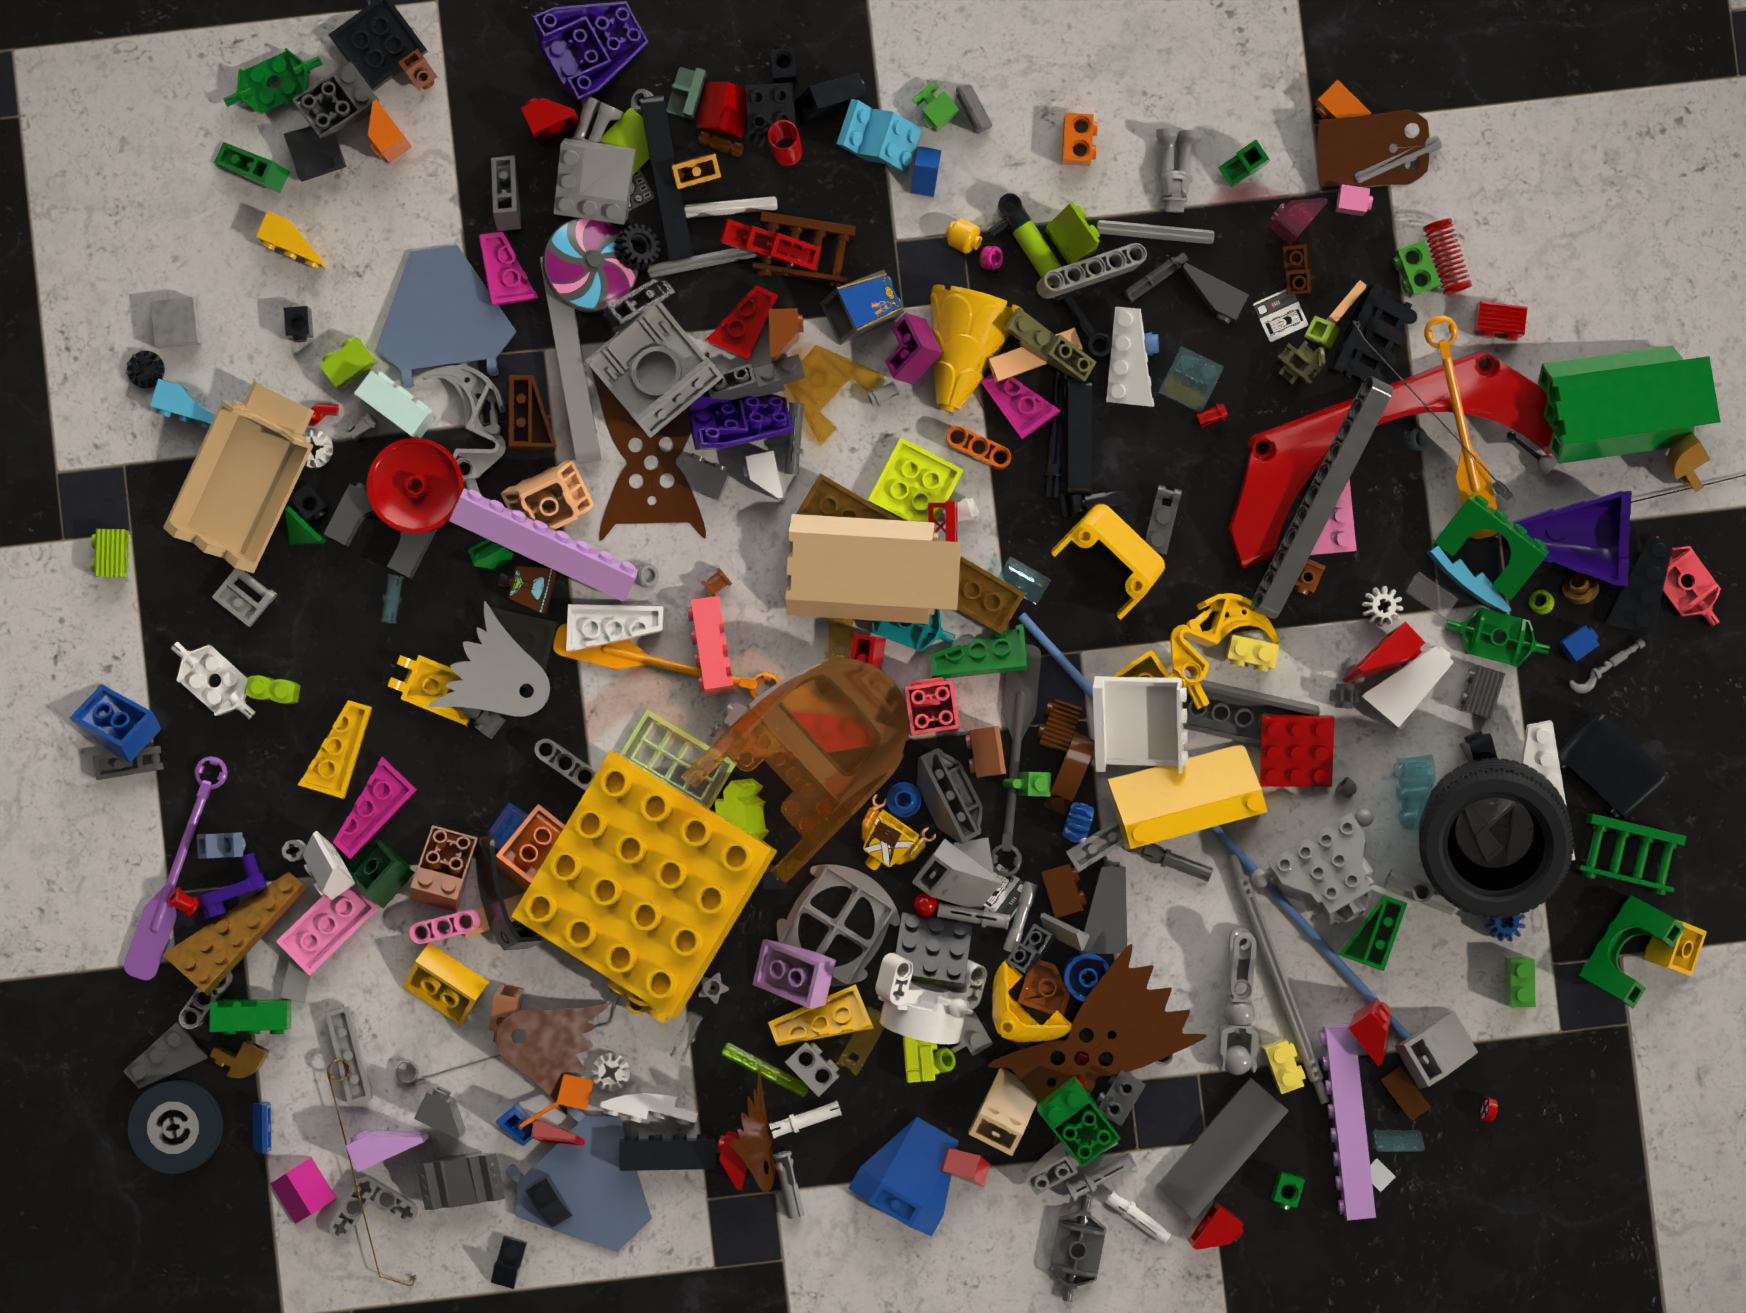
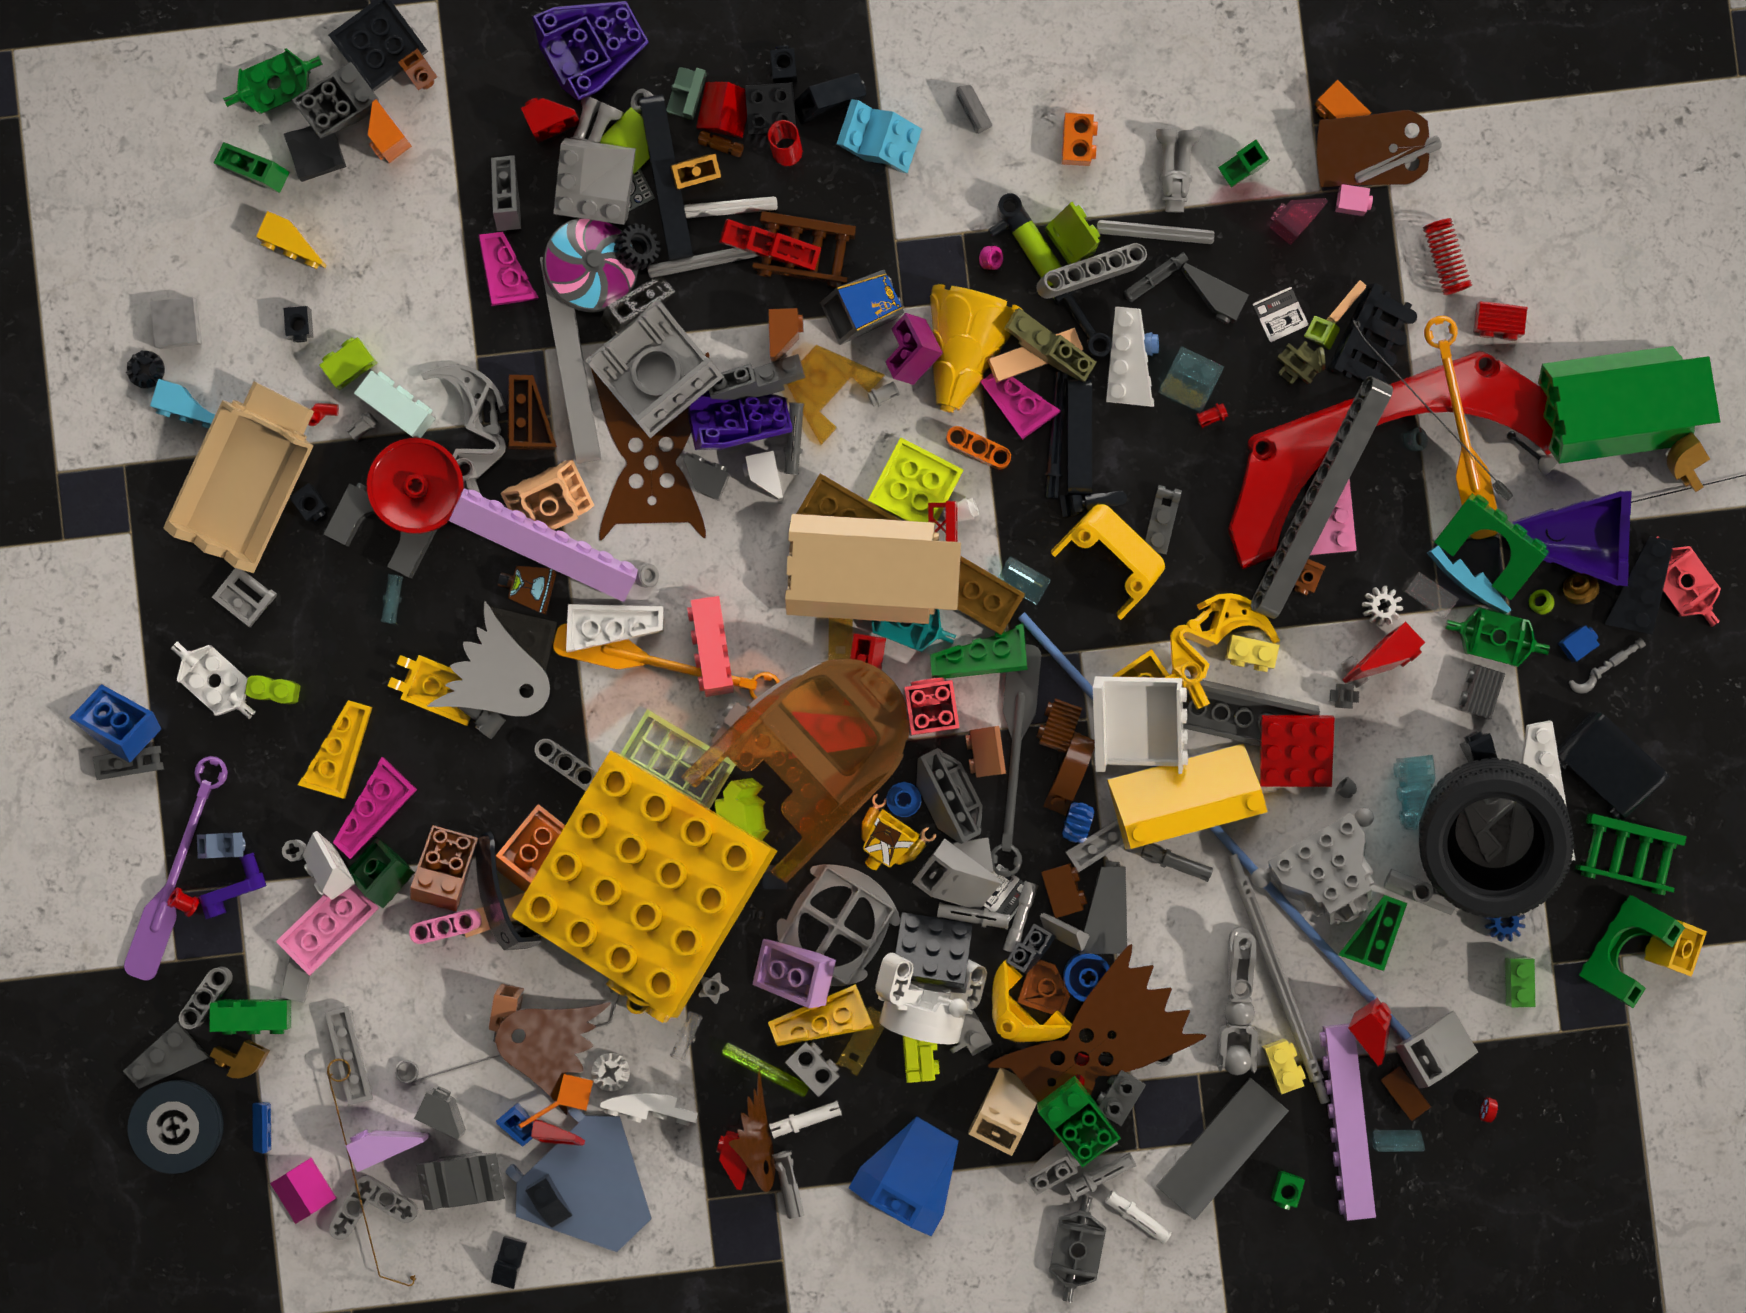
(110, 553): lime brick -> none
(221, 945): pearl gold wing -> none
(300, 530): green slope -> none
(322, 455): white gear -> none
(442, 316): sand blue flag -> none
(445, 984): yellow slope -> none
(491, 555): green slope -> none
(507, 824): blue sticker -> none
(667, 1153): black brick -> none
(716, 582): dark orange bush -> none
(745, 324): red wing -> none
(925, 171): blue slope -> none
(925, 904): red piece -> none
(938, 110): bright green brick -> none
(944, 1060): lime piece -> none
(963, 235): yellow head -> none
(965, 1166): red slope -> none
(1030, 783): bright green brick -> none
(1216, 1228): red slope -> none
(1296, 269): reddish brown slope -> none
(1380, 1175): white sticker -> none
(1405, 688): white slope -> none
(1424, 267): bright green brick -> none

